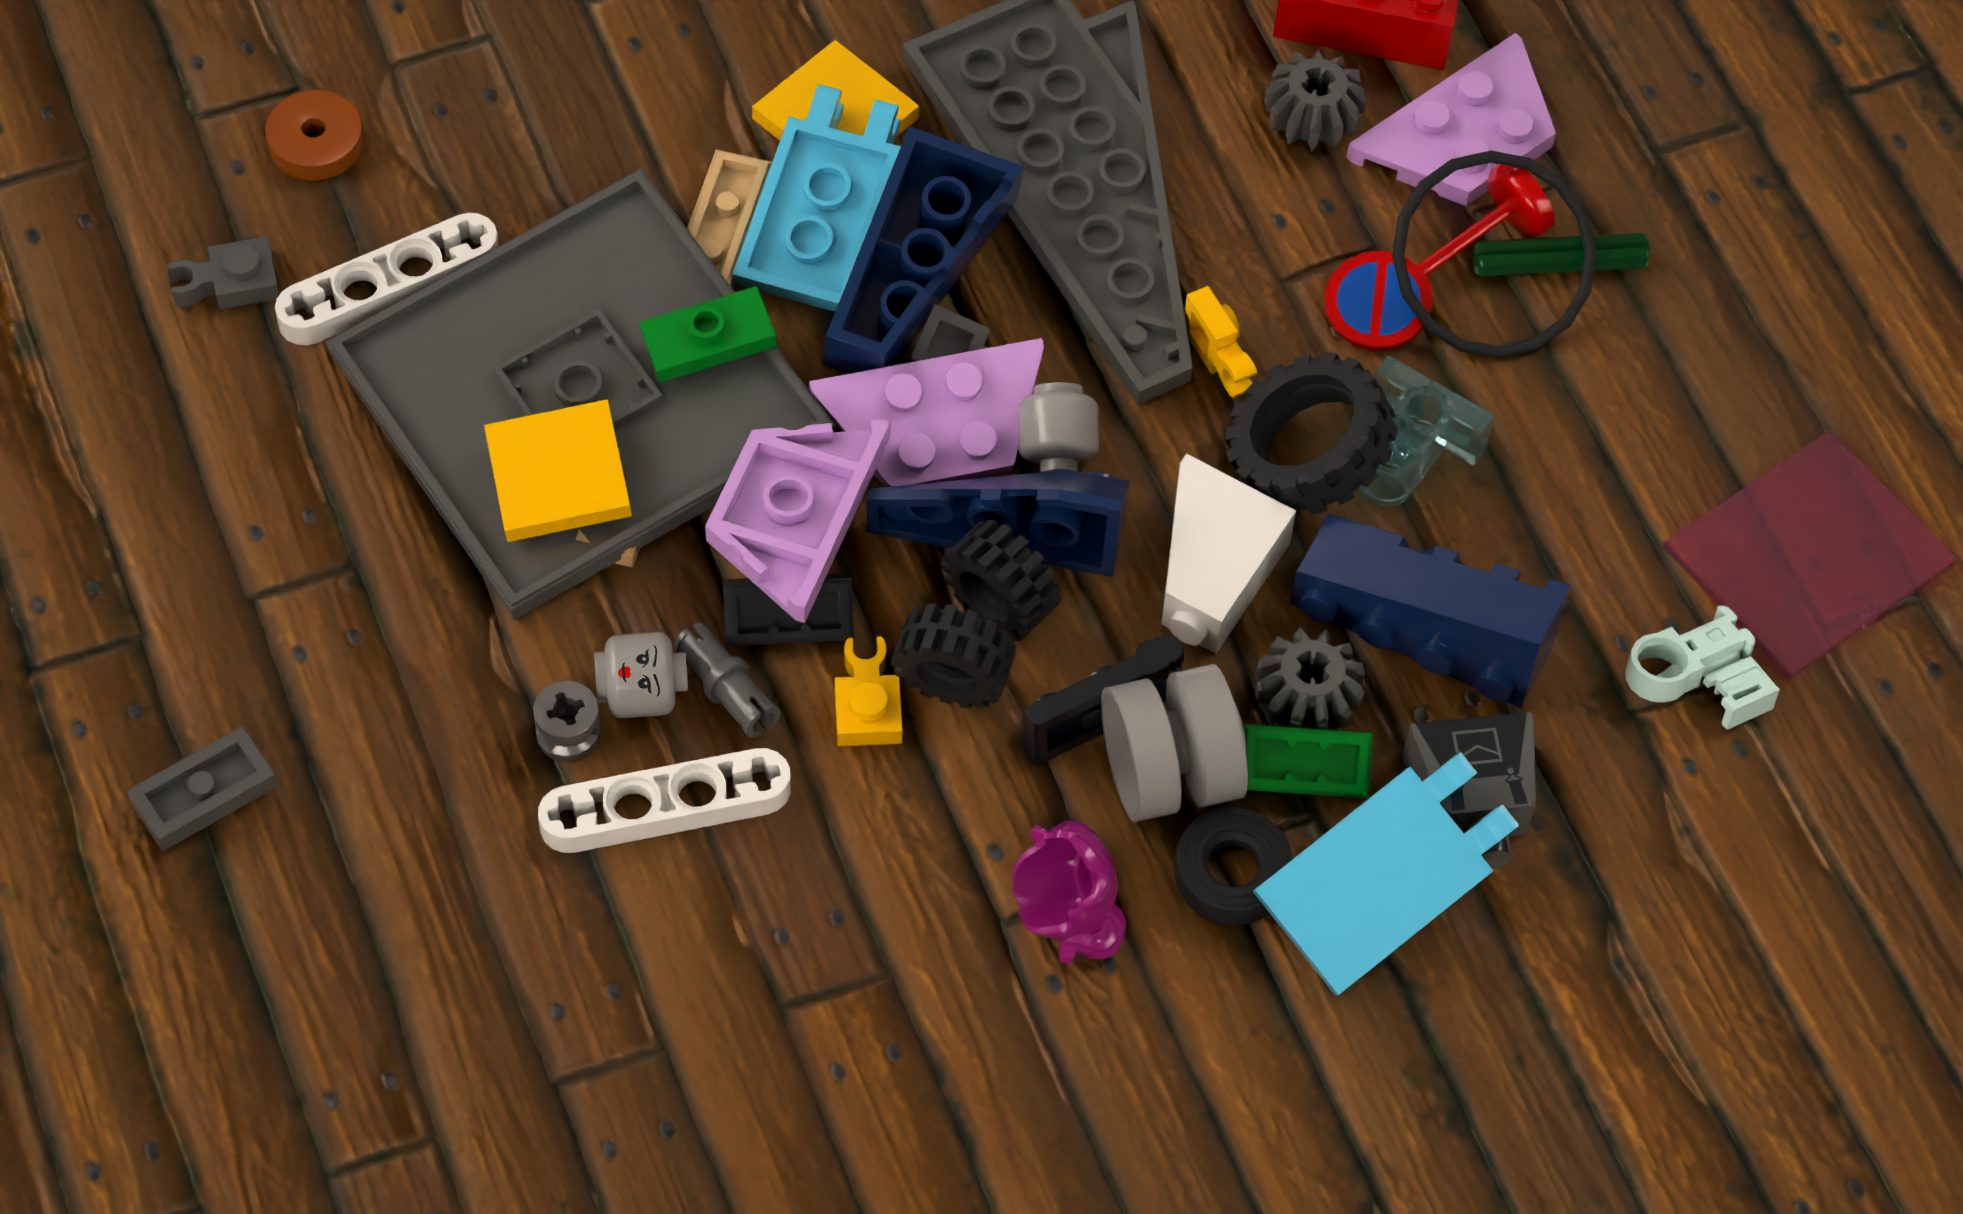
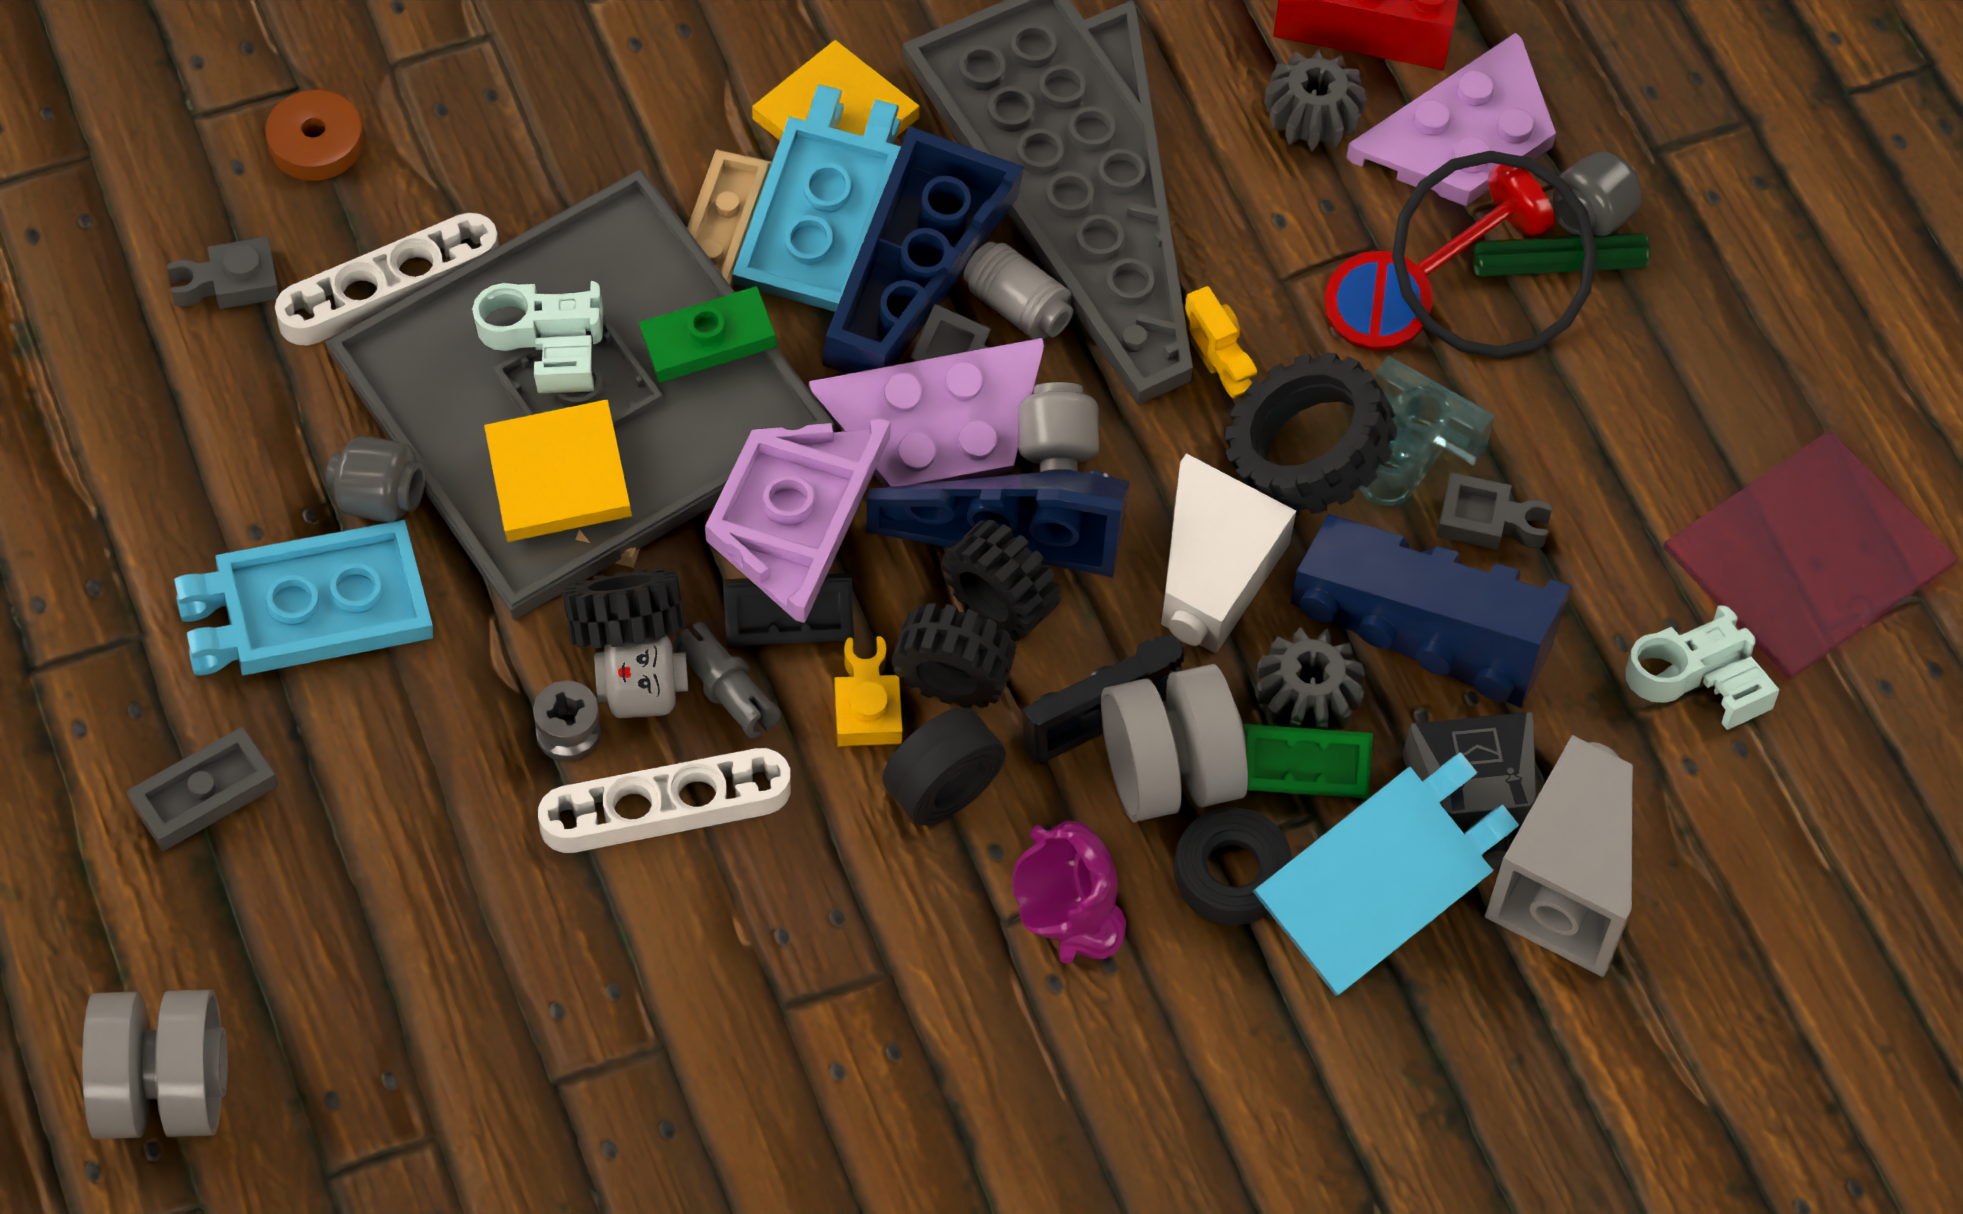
(176, 1063): none -> light grey wheel
(307, 600): none -> medium azure tile
(376, 479): none -> dark grey head
(562, 326): none -> light aqua piece
(624, 608): none -> black tyre
(943, 766): none -> black tyre
(1018, 290): none -> light grey head
(1480, 513): none -> dark grey plate
(1572, 860): none -> light grey slope
(1605, 189): none -> dark grey head

